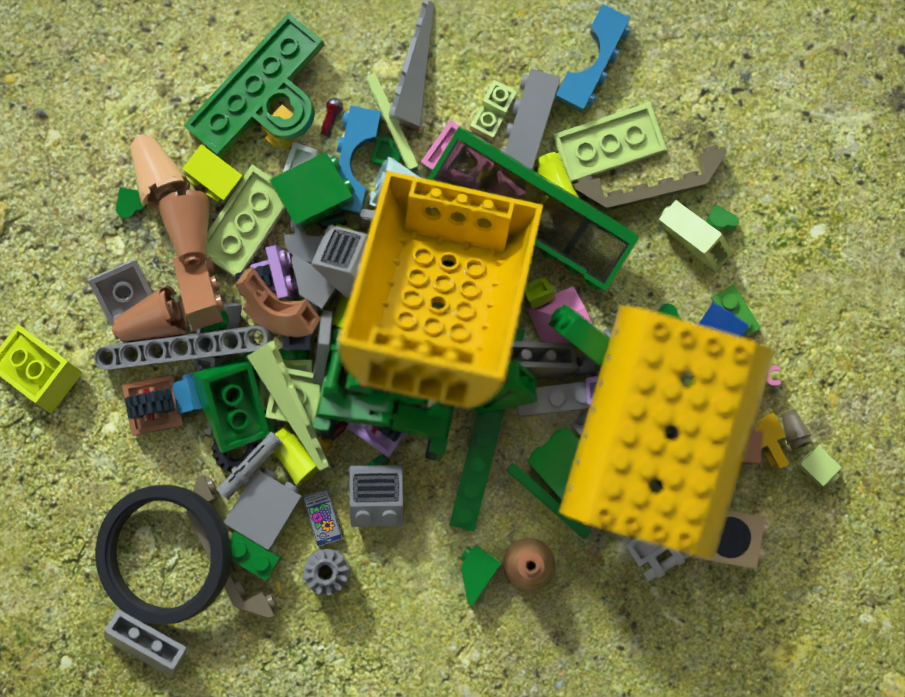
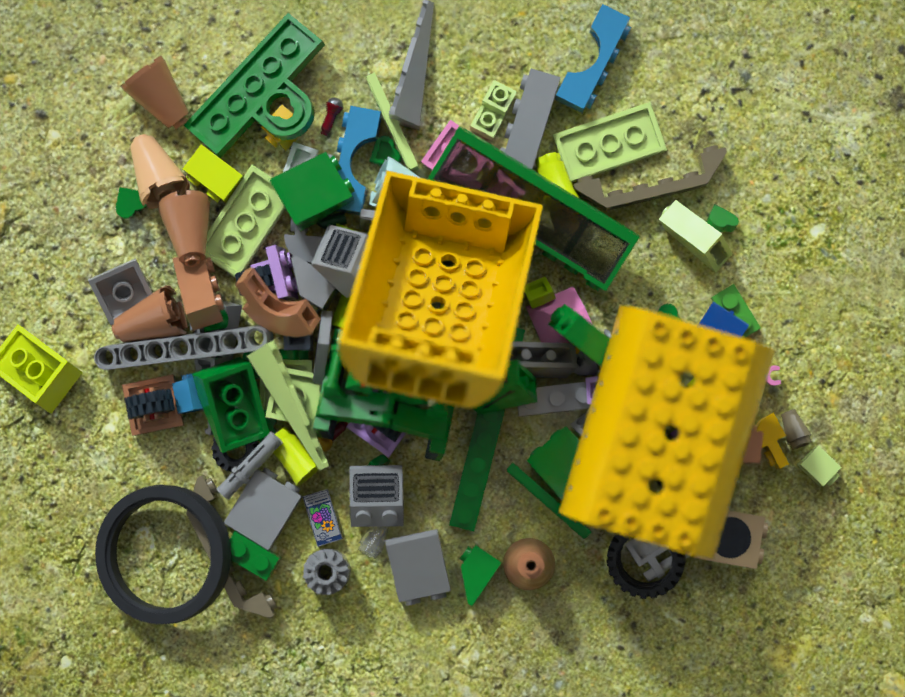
(145, 643): light grey brick -> none
(158, 93): none -> nougat cone
(373, 541): none -> clear cone
(418, 566): none -> light grey slope
(642, 588): none -> black tyre

